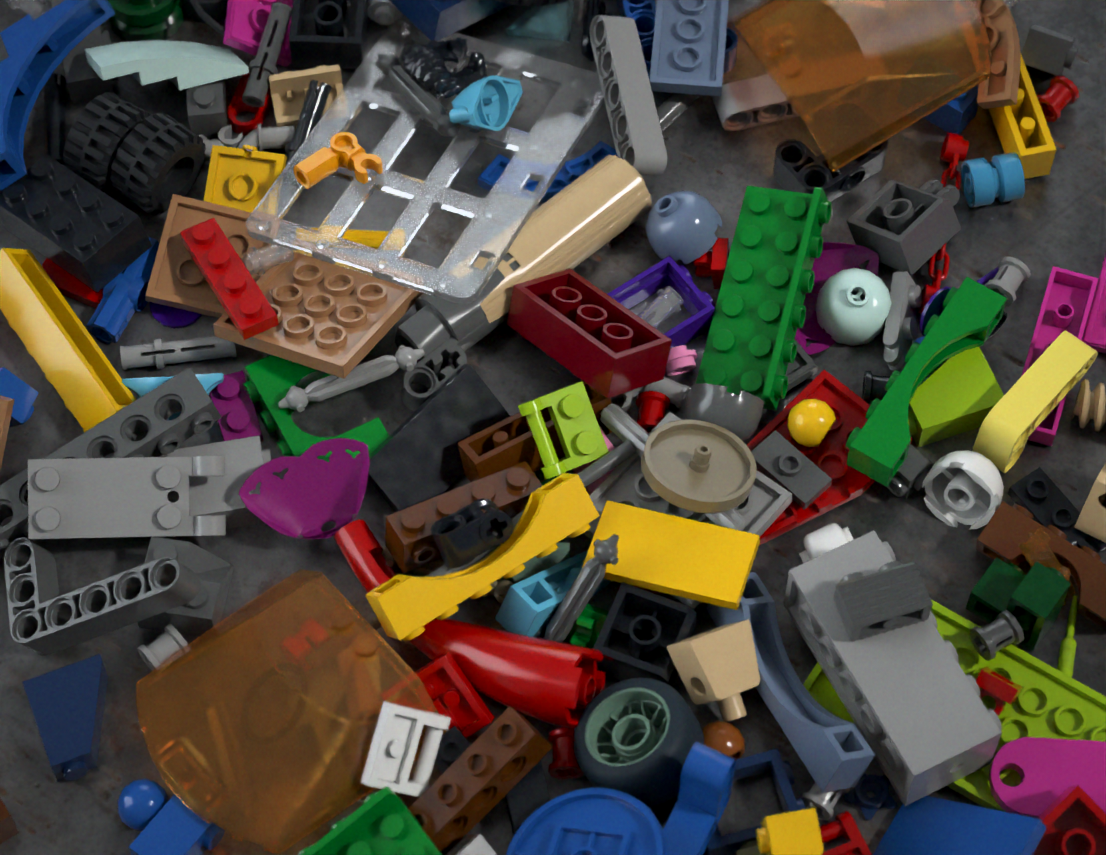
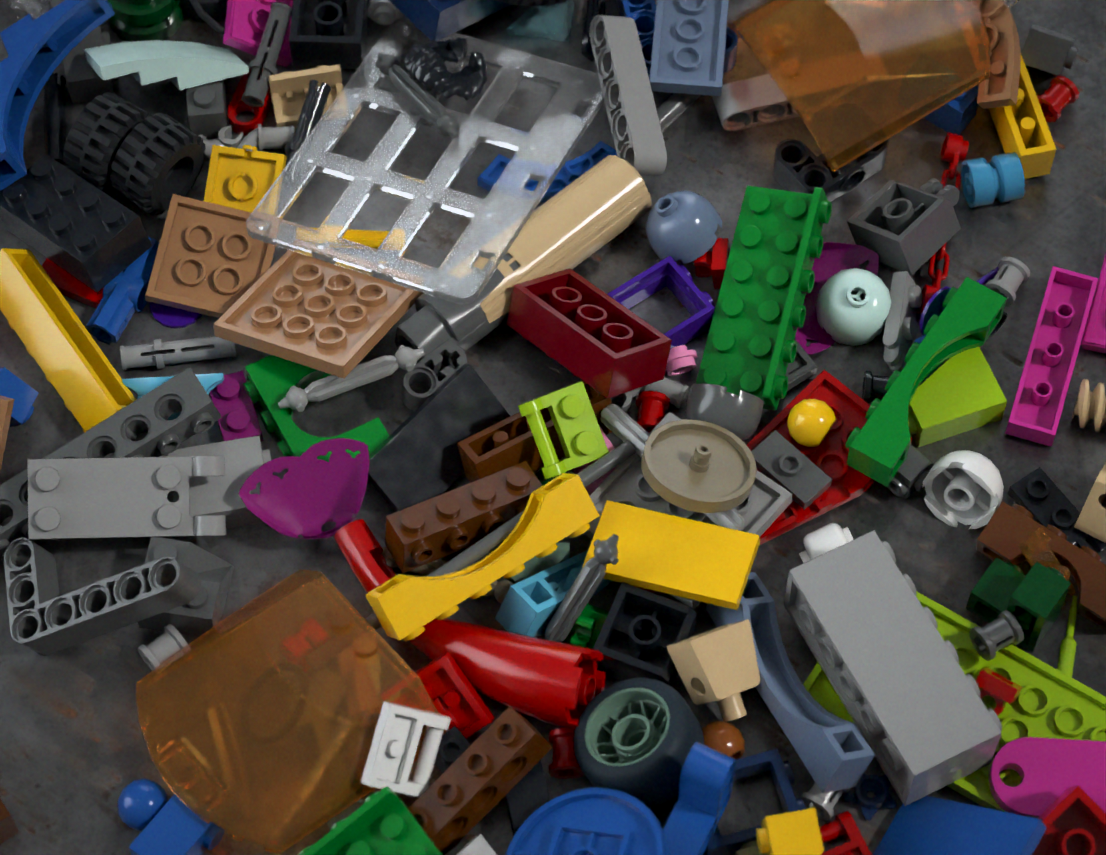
(70, 715): dark blue slope -> none
(229, 278): red plate -> none
(266, 257): clear pin -> none
(343, 153): light orange bar -> none
(468, 533): black piece -> none
(486, 103): medium azure hat -> none
(662, 307): clear pin -> none
(882, 600): dark grey brick -> none
(1032, 400): light yellow beam -> none

